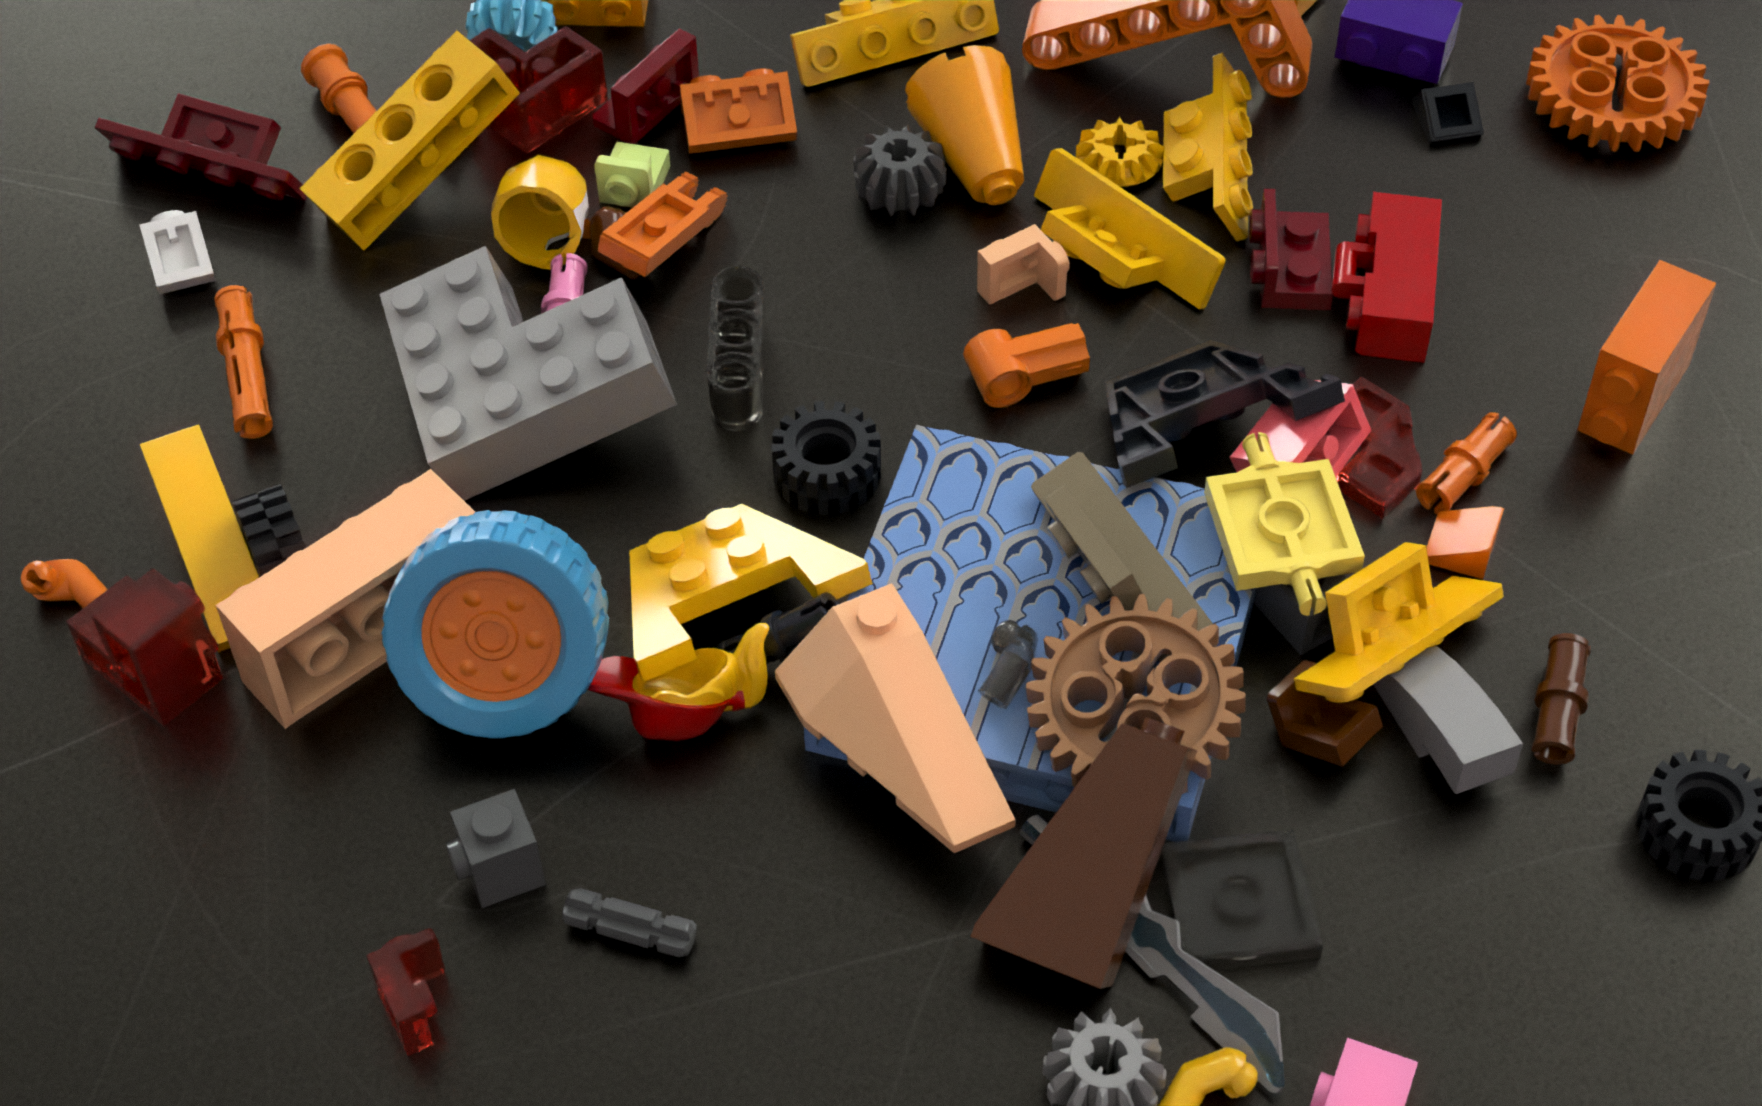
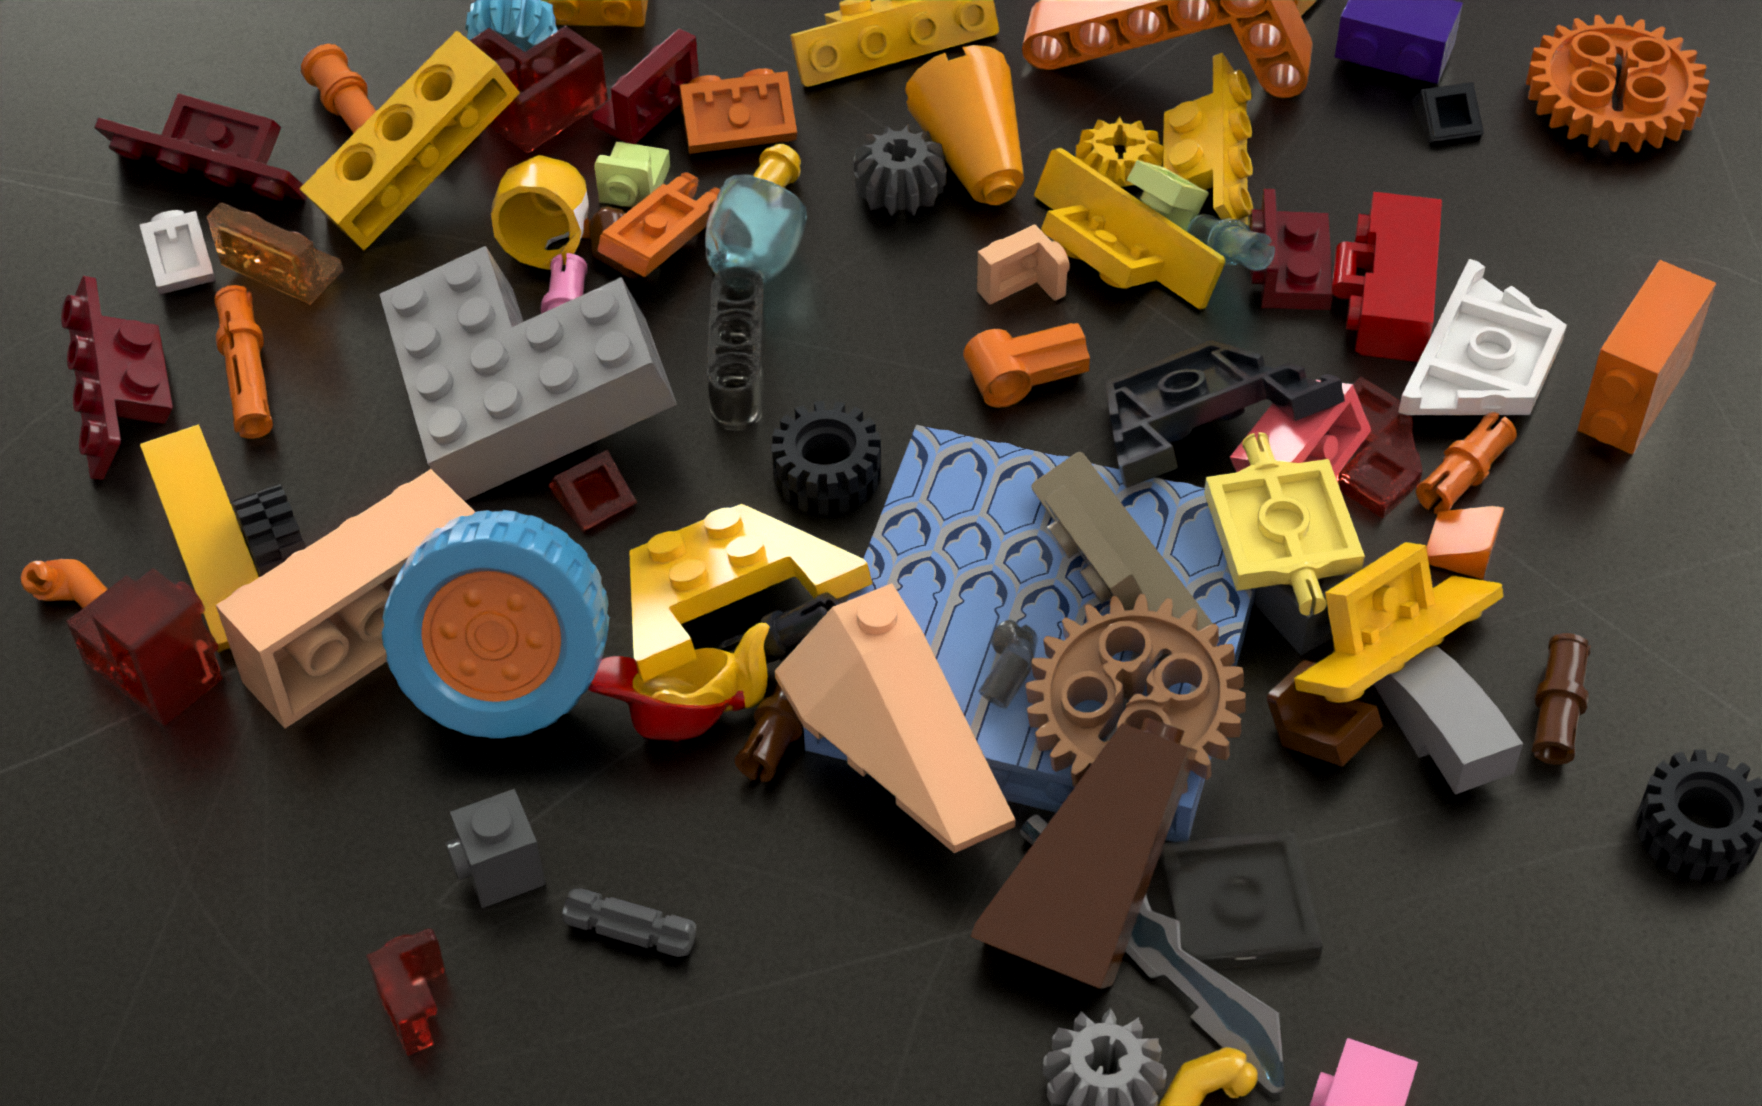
(116, 373): none -> dark red bracket
(271, 254): none -> clear orange bracket
(592, 491): none -> clear red slope
(754, 227): none -> clear light blue piece
(770, 737): none -> reddish brown pin
(779, 165): none -> yellow pin
(1168, 193): none -> yellowish green bracket
(1233, 241): none -> clear light blue pin
(1484, 353): none -> white wing

